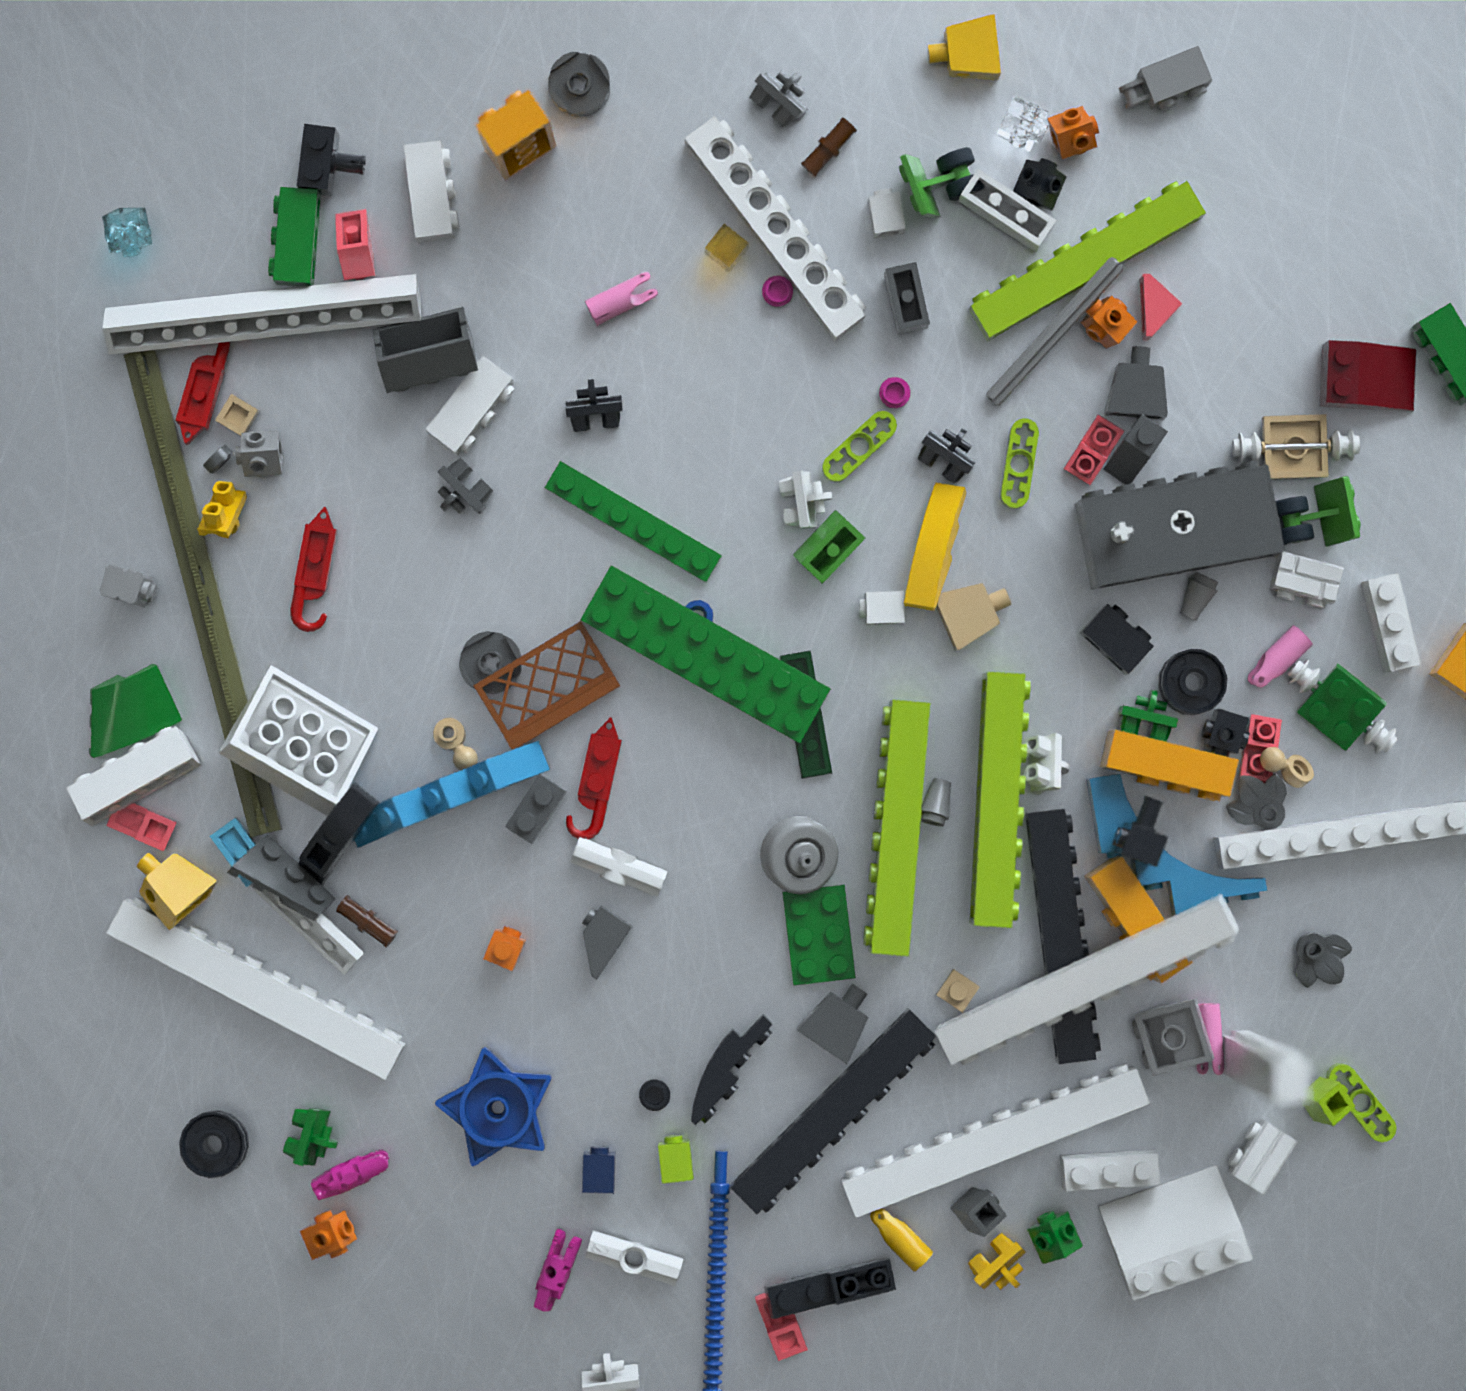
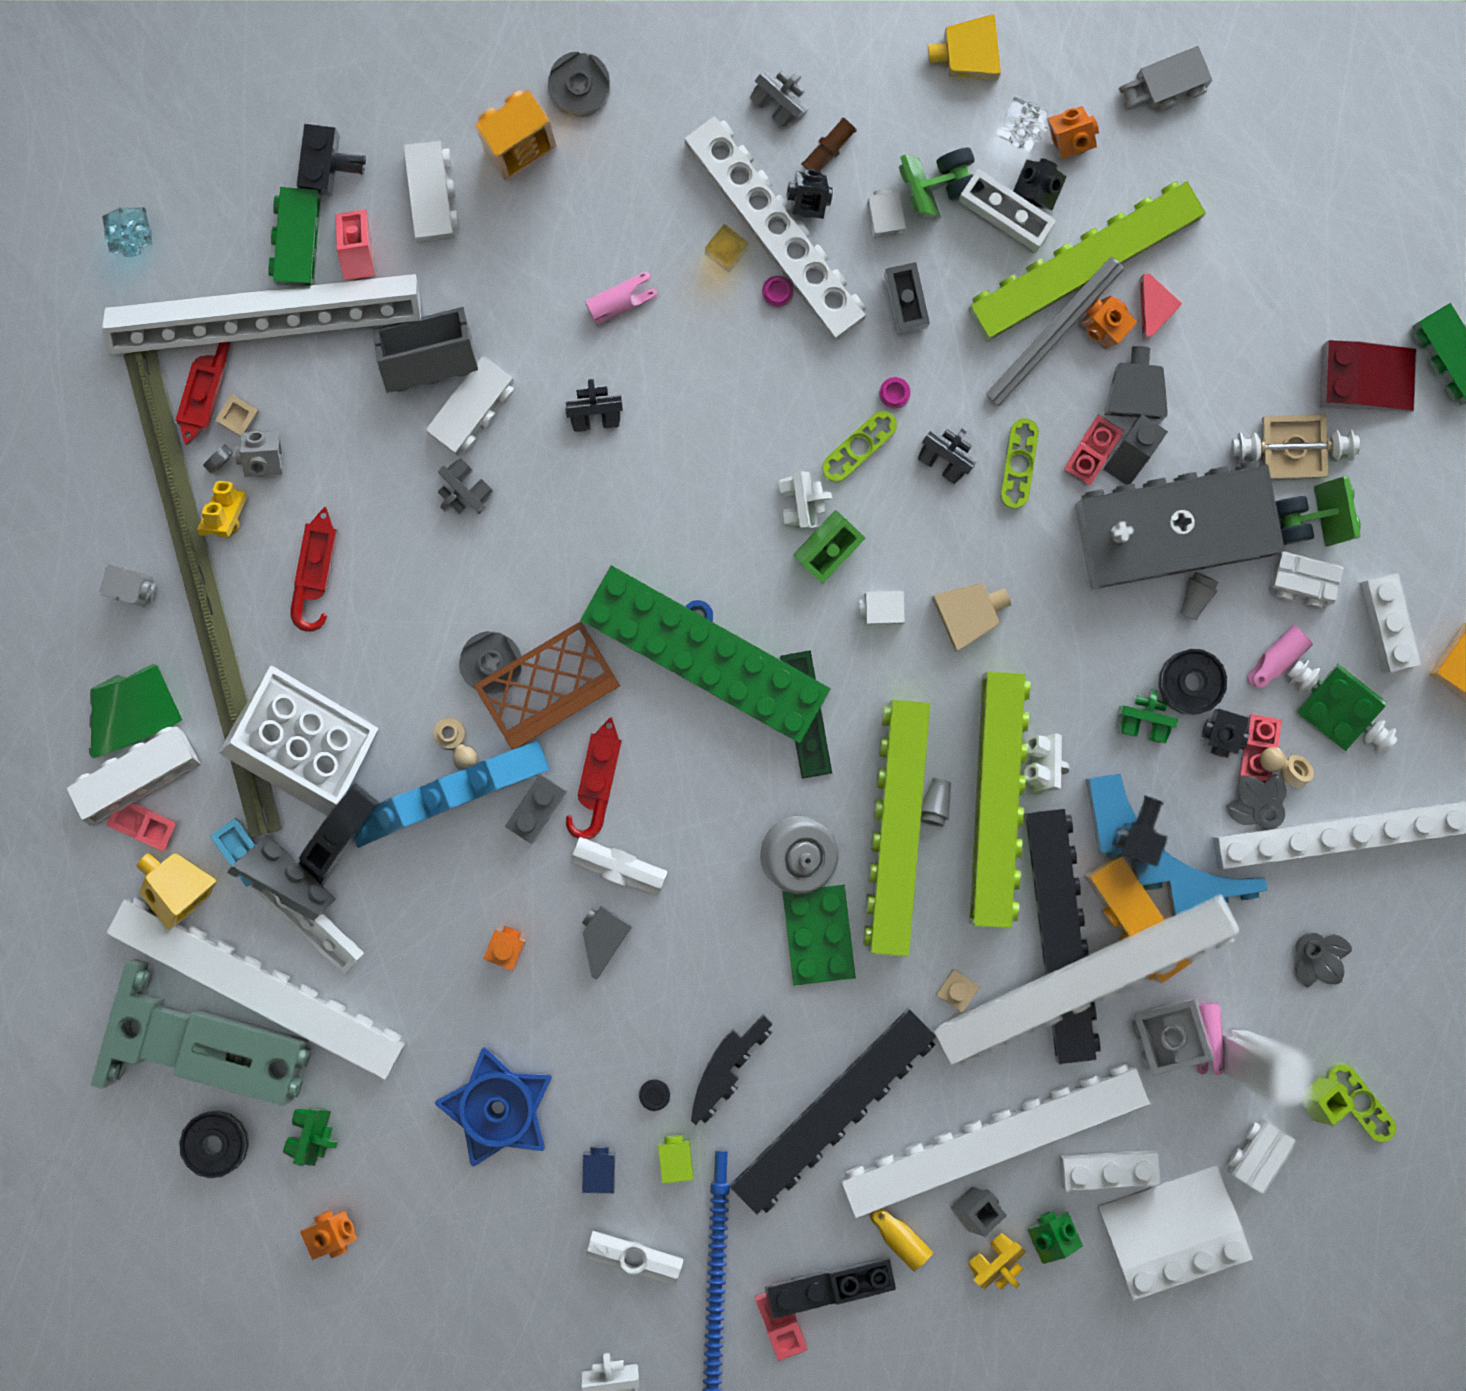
(197, 1045): none -> sand green brick
(350, 1174): dark pink hinge -> none
(366, 921): reddish brown pin -> none
(552, 1284): dark pink hinge -> none
(633, 521): green plate -> none
(809, 194): none -> black brick
(836, 1023): dark grey torso -> none
(934, 547): yellow slope -> none
(1117, 638): black brick -> none
(1169, 763): light orange brick -> none

